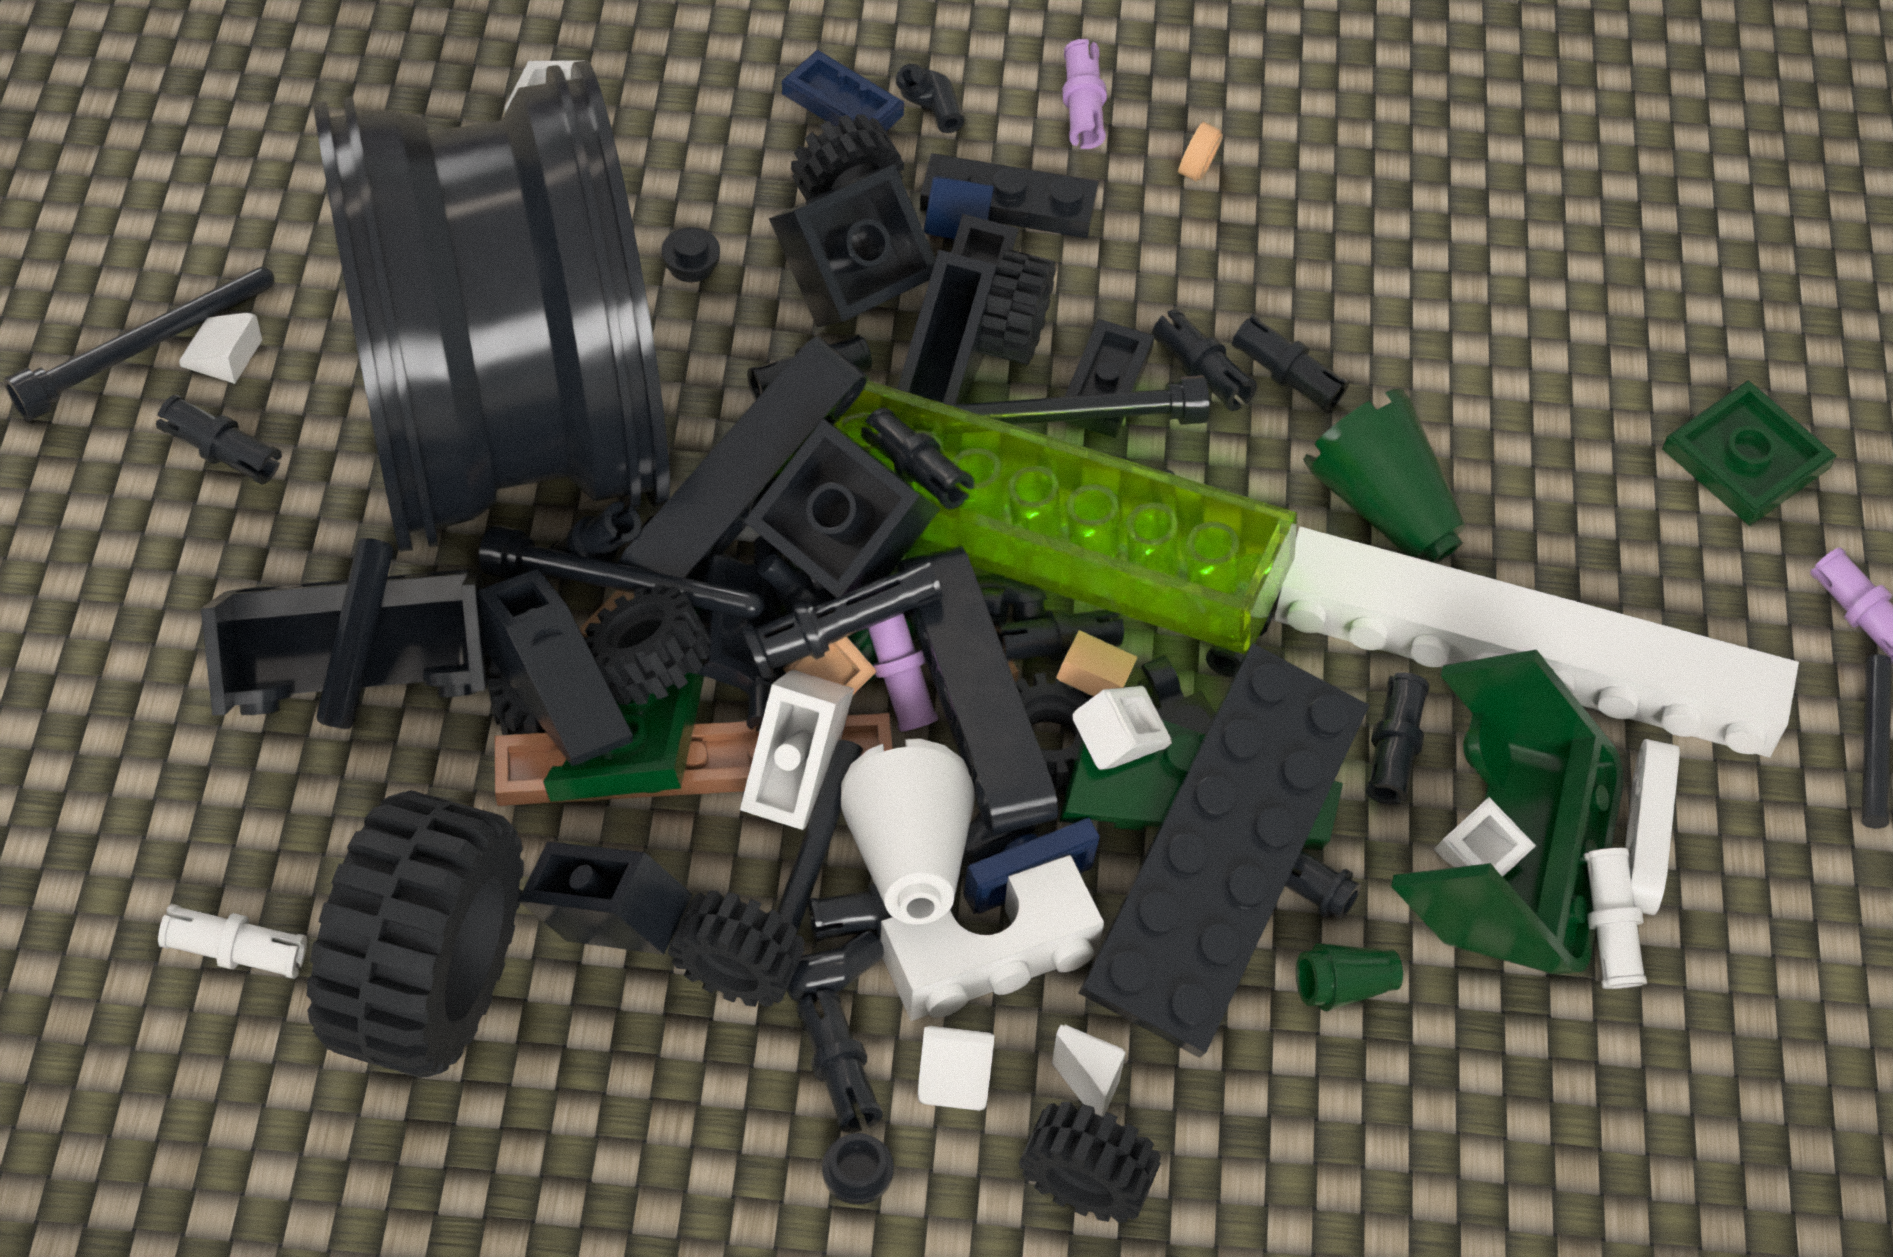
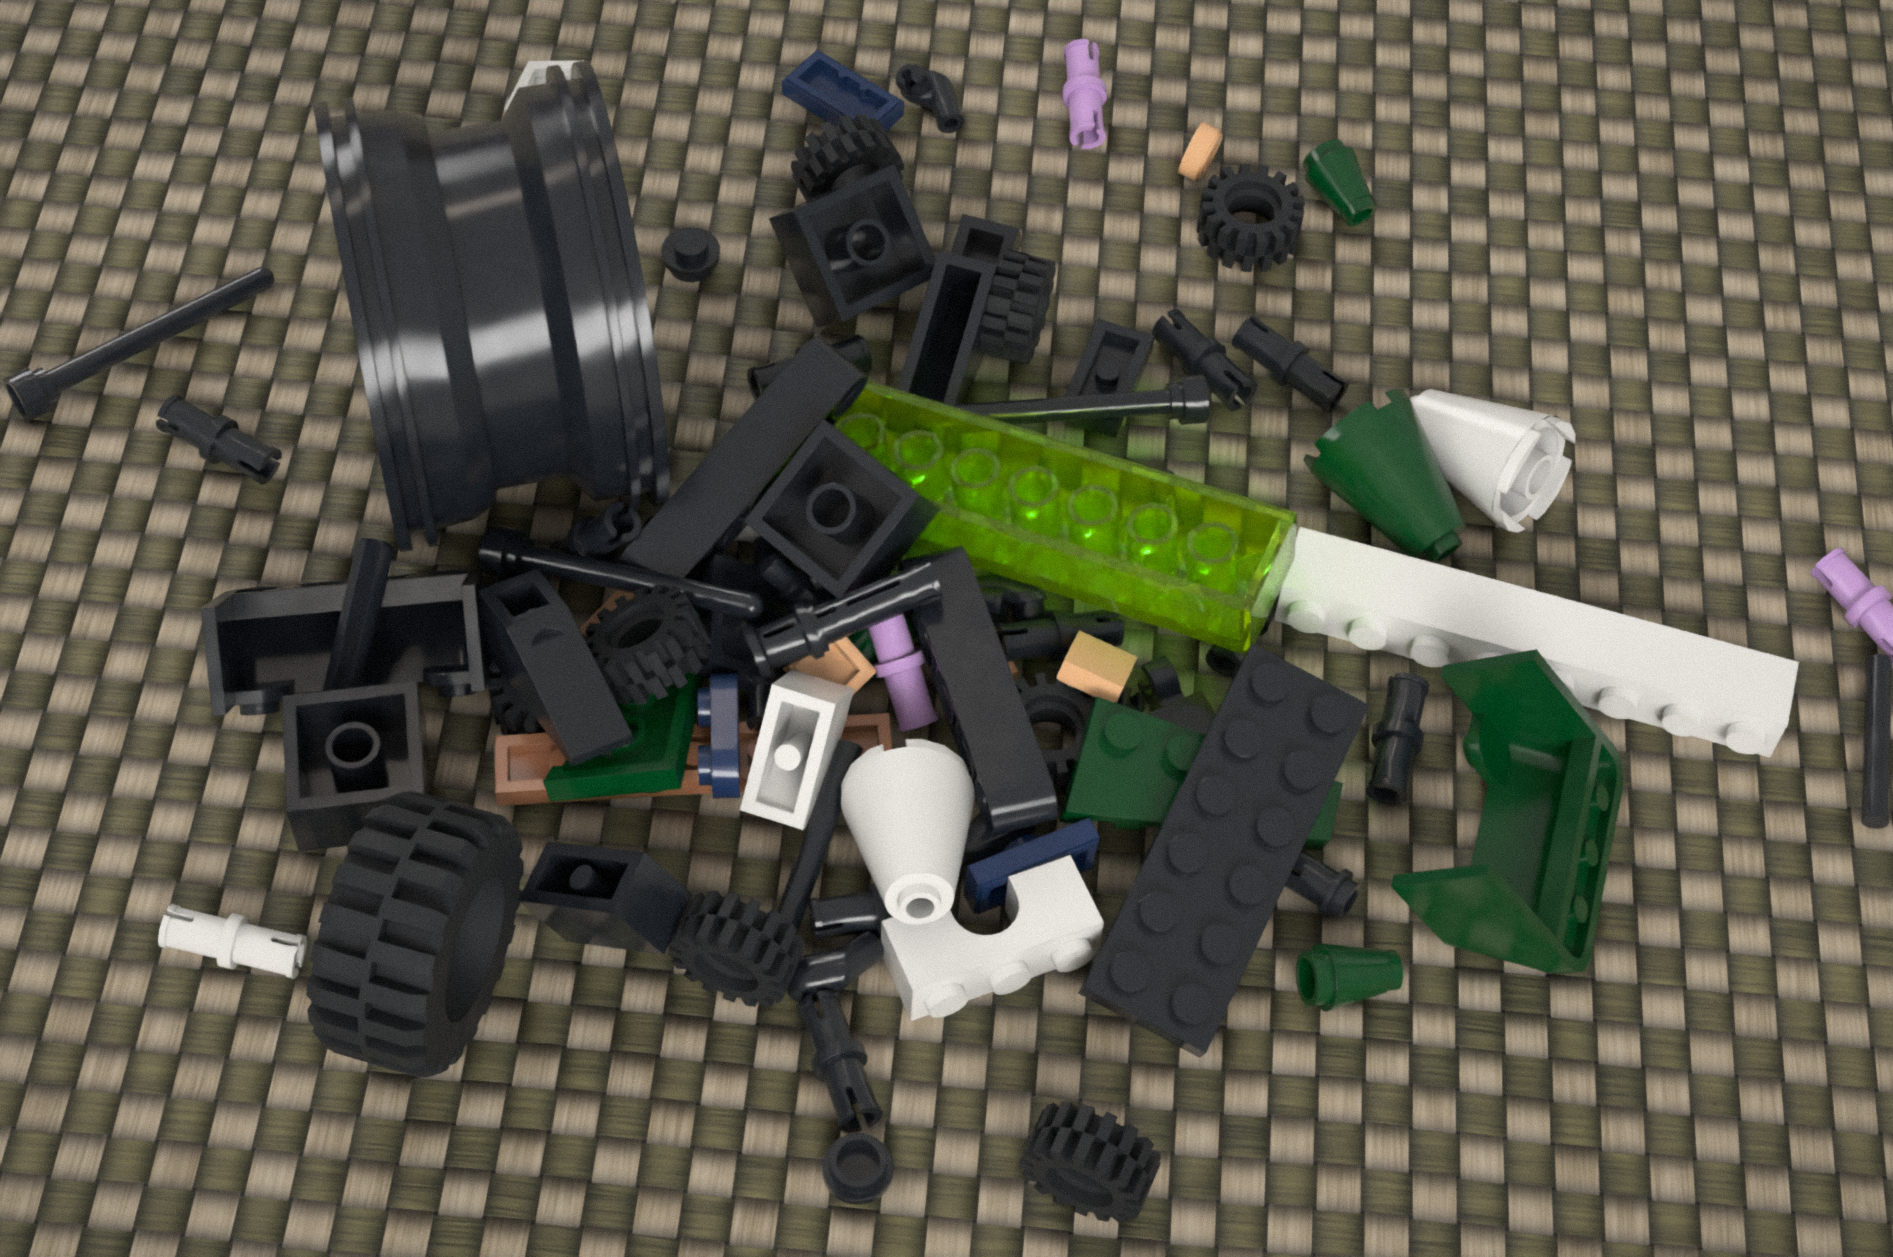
(223, 346): white slope -> none
(348, 755): none -> black brick
(721, 760): none -> dark blue plate
(917, 458): black pin -> none
(951, 199): dark blue slope -> none
(955, 1068): white slope -> none
(1023, 195): black plate -> none
(1088, 1066): white slope -> none
(1120, 726): white slope -> none
(1254, 194): none -> black tyre
(1340, 181): none -> dark green cone
(1485, 838): white slope -> none
(1497, 453): none -> white cone
(1615, 918): white pin -> none
(1651, 822): white beam -> none
(1749, 452): dark green tile -> none

